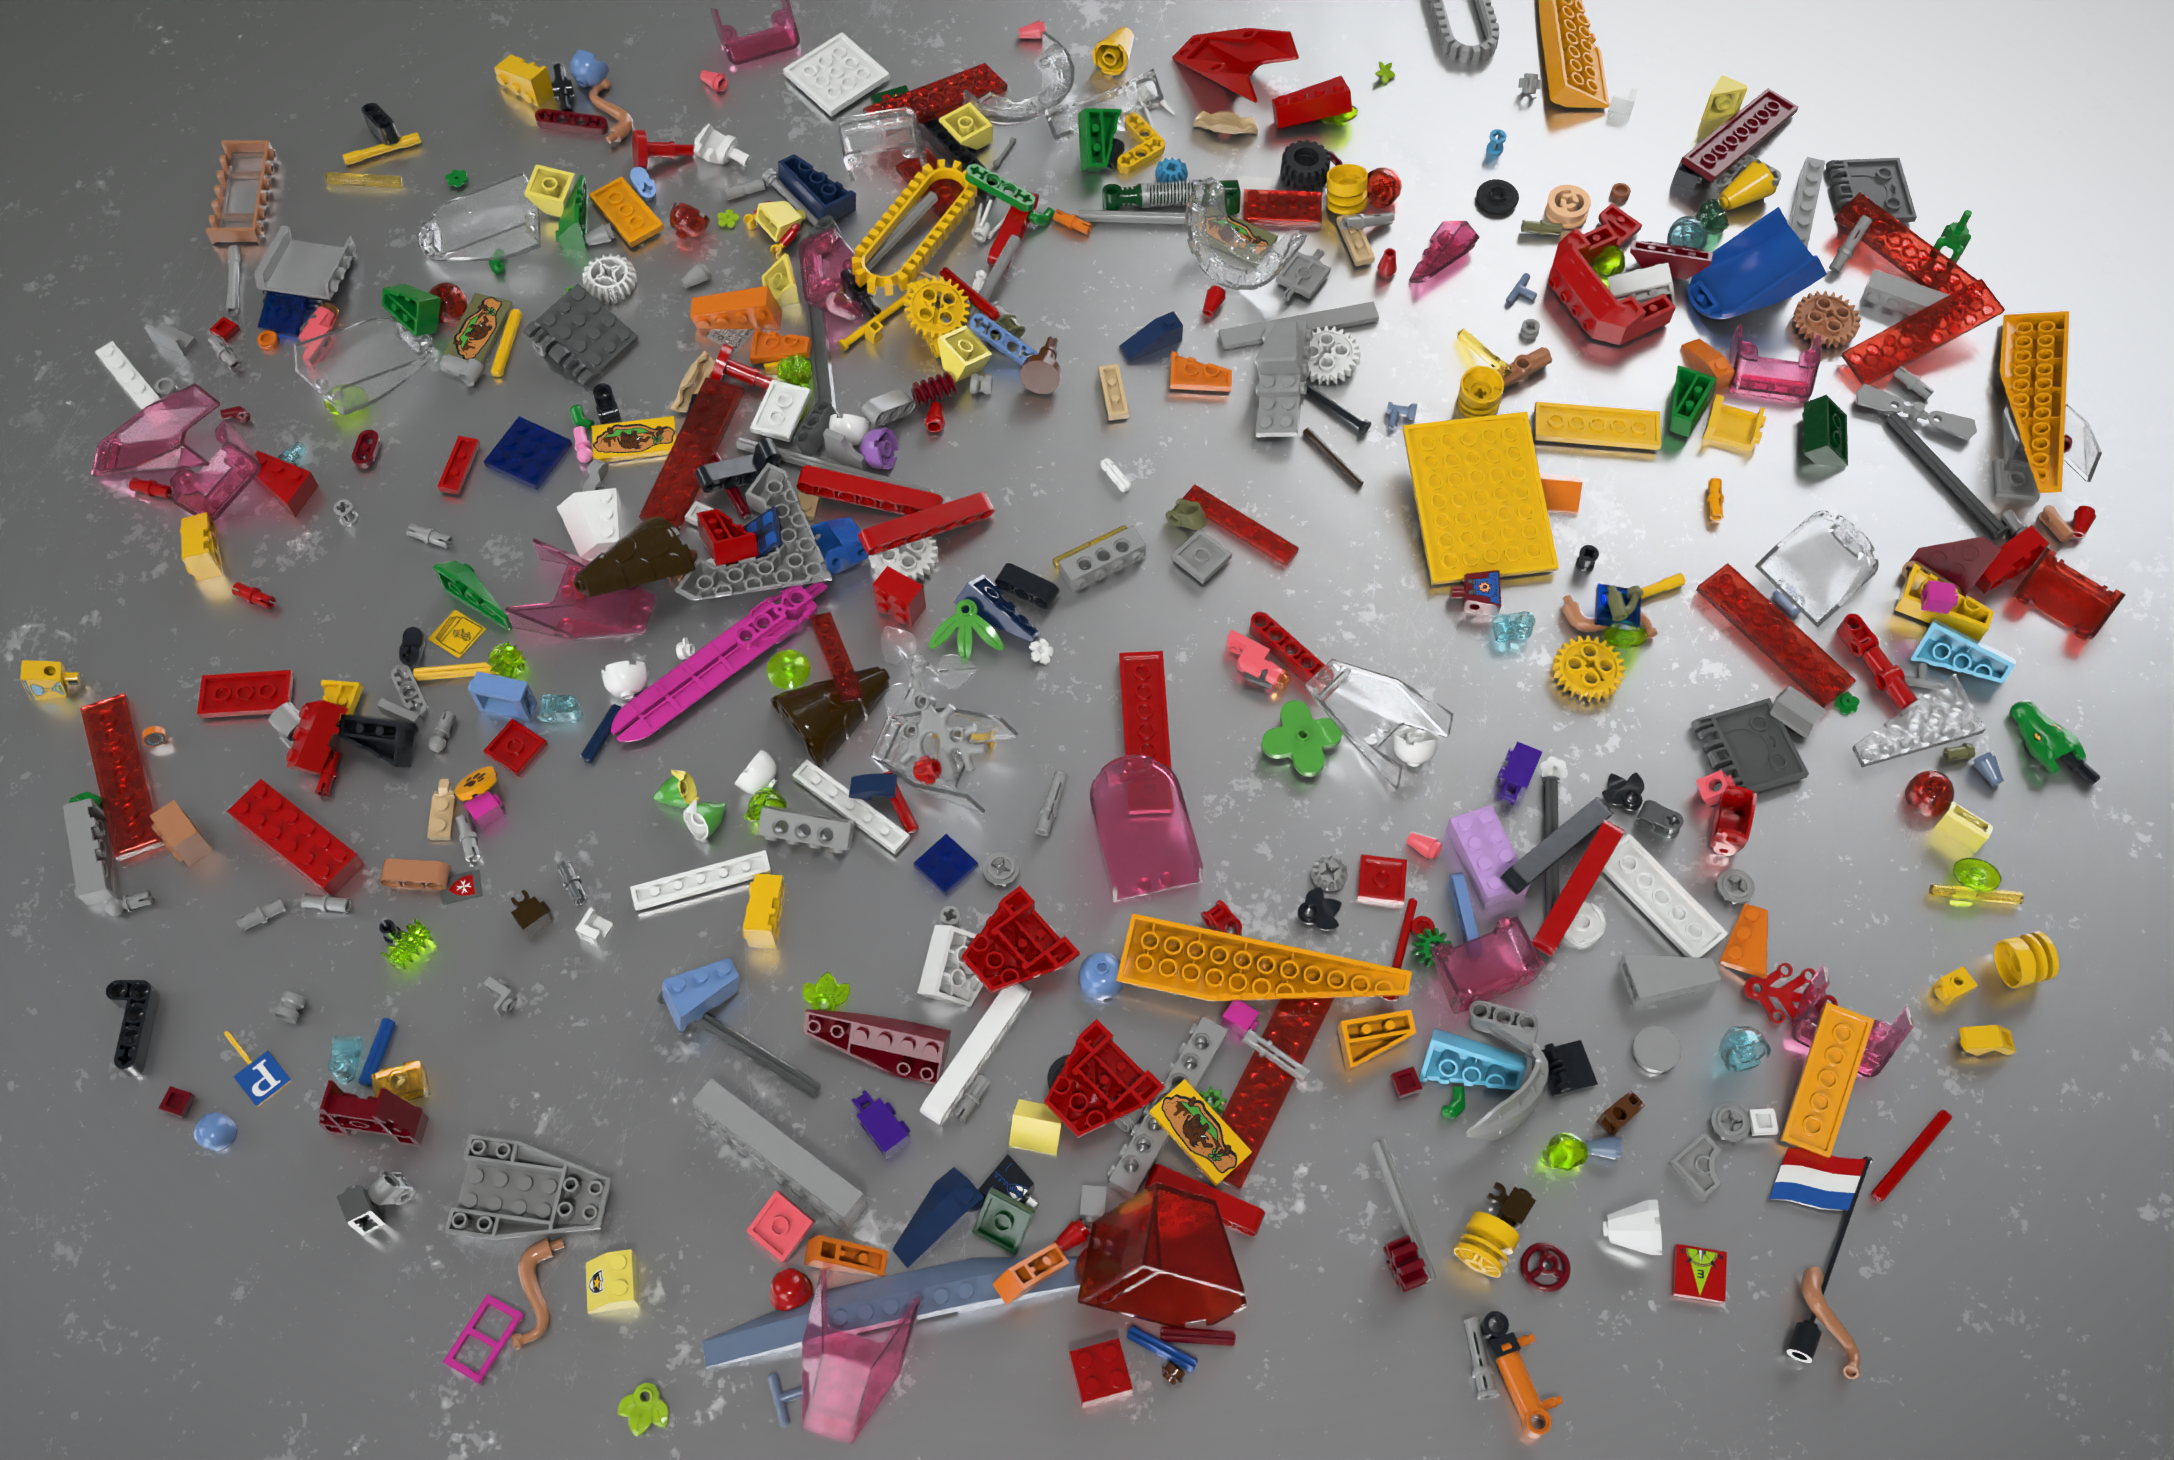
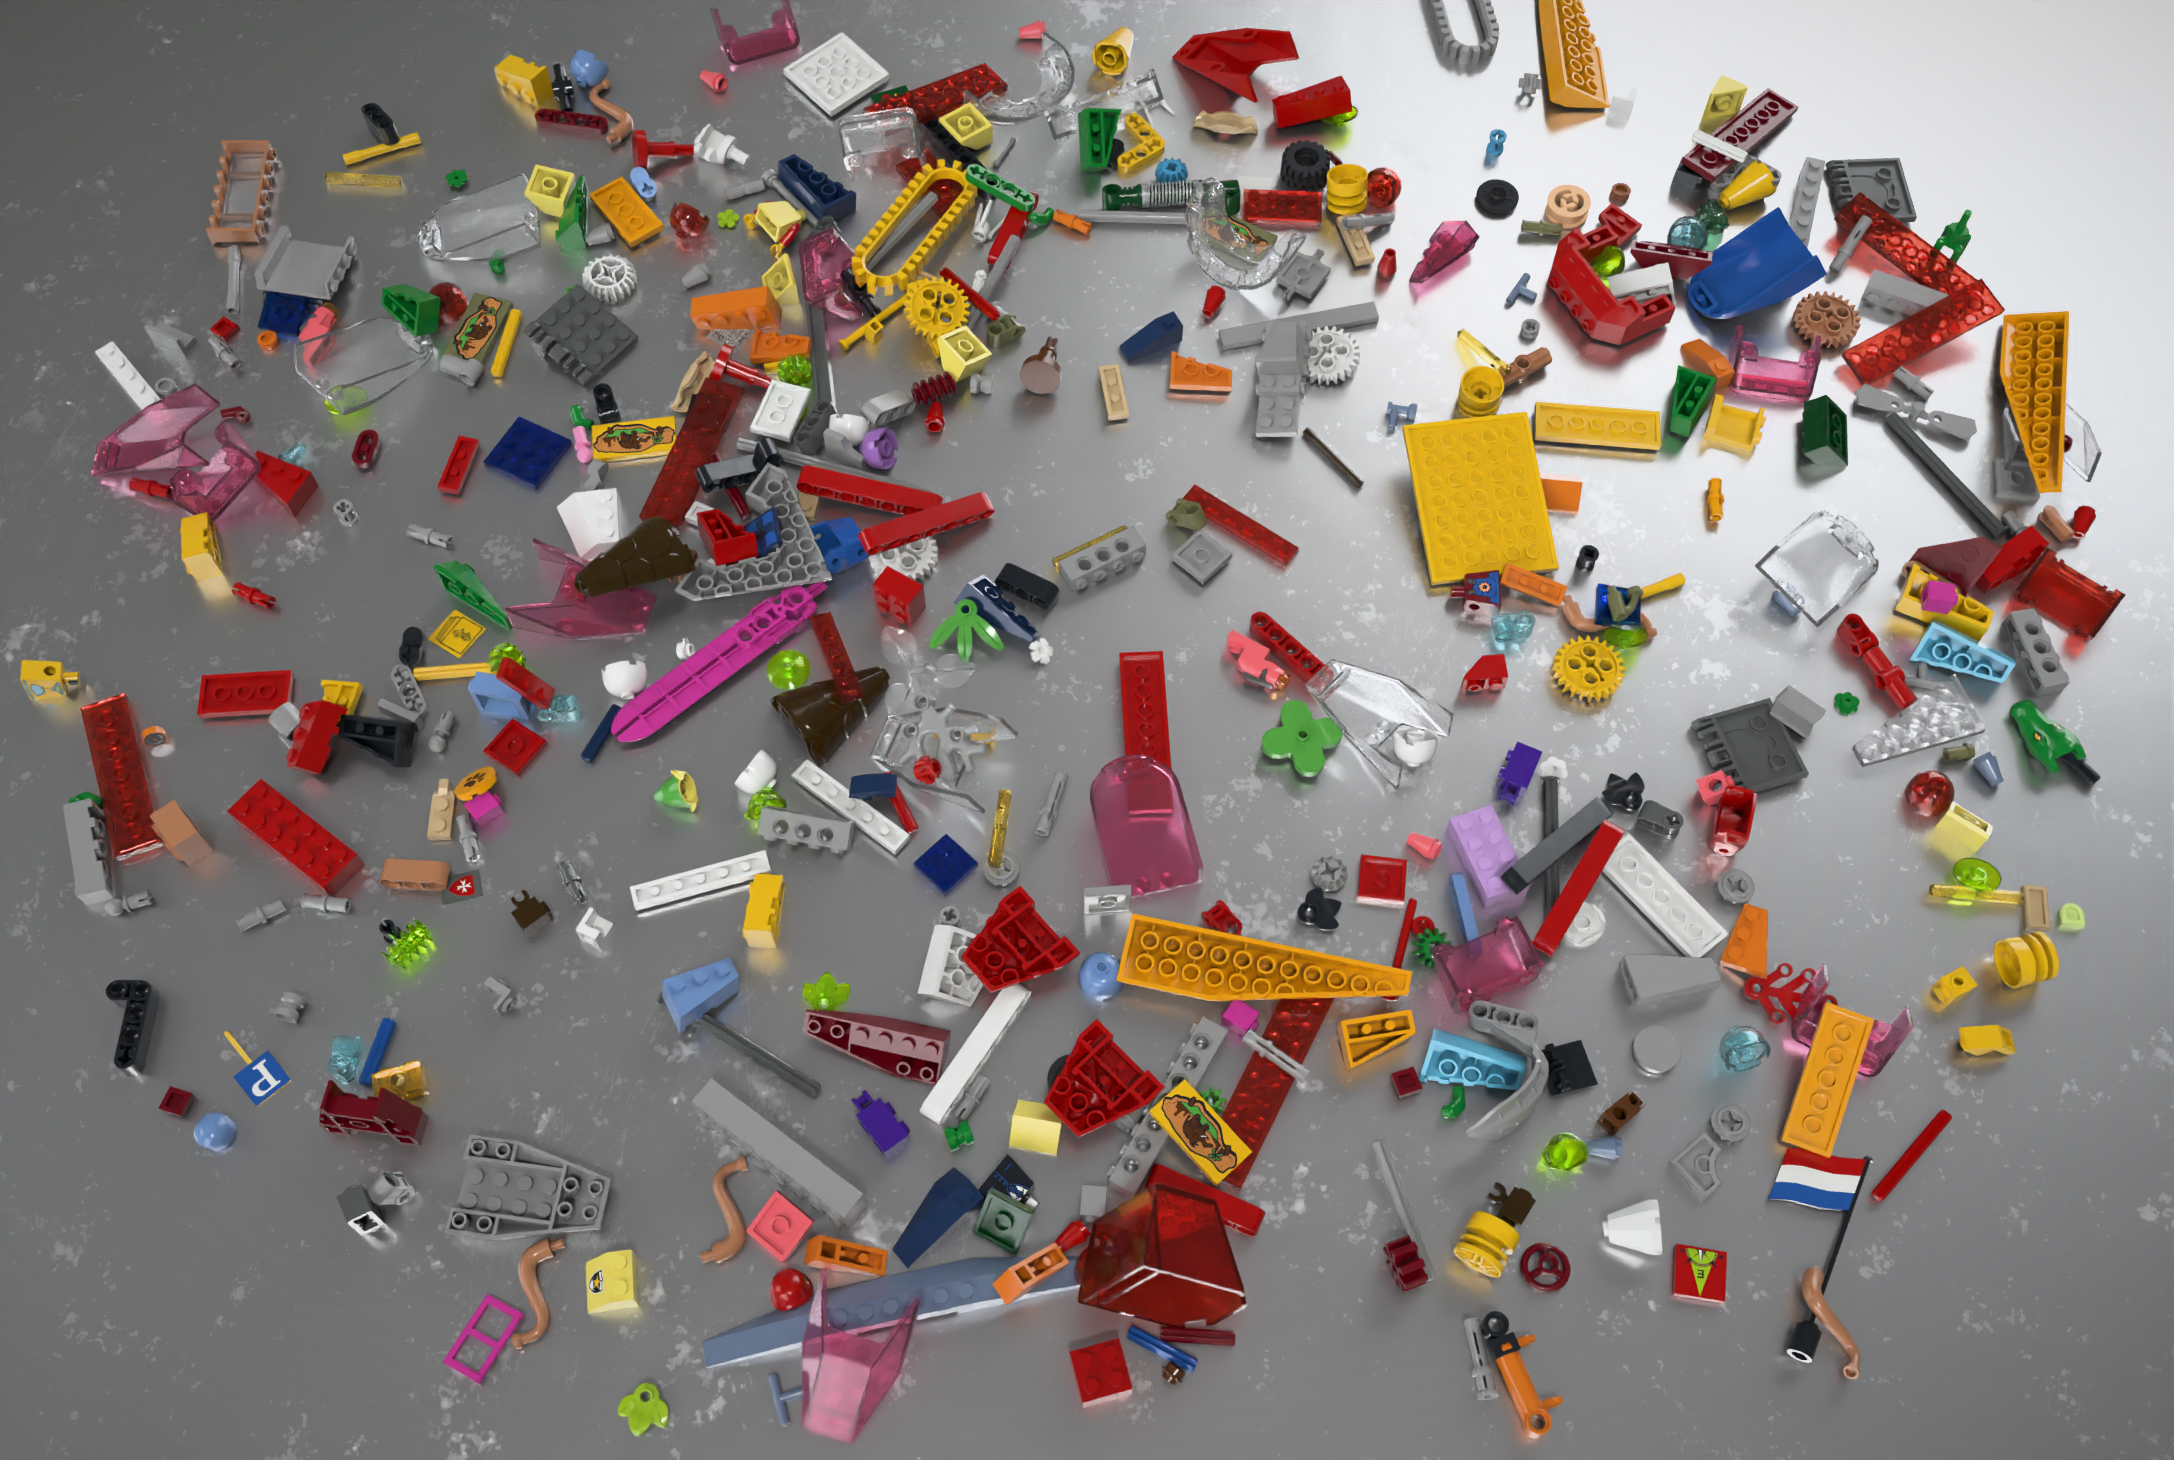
(328, 774): red pin -> none
(525, 683): none -> red plate
(704, 819): hat -> none
(737, 1231): none -> nougat animal
(959, 1135): none -> green wheel
(999, 828): none -> clear yellow axle
(1005, 338): medium blue beam -> none
(1107, 899): none -> light grey tile
(1115, 475): white axle -> none
(1363, 425): black bar -> none
(1385, 72): lime plant -> none
(1486, 673): none -> red slope
(1533, 585): none -> orange plate
(1719, 146): none -> white axle
(1763, 1122): white plate -> none
(1776, 635): clear red plate -> none
(2035, 652): none -> light grey brick
(2035, 908): none -> tan tile
(2071, 916): none -> yellowish green tile

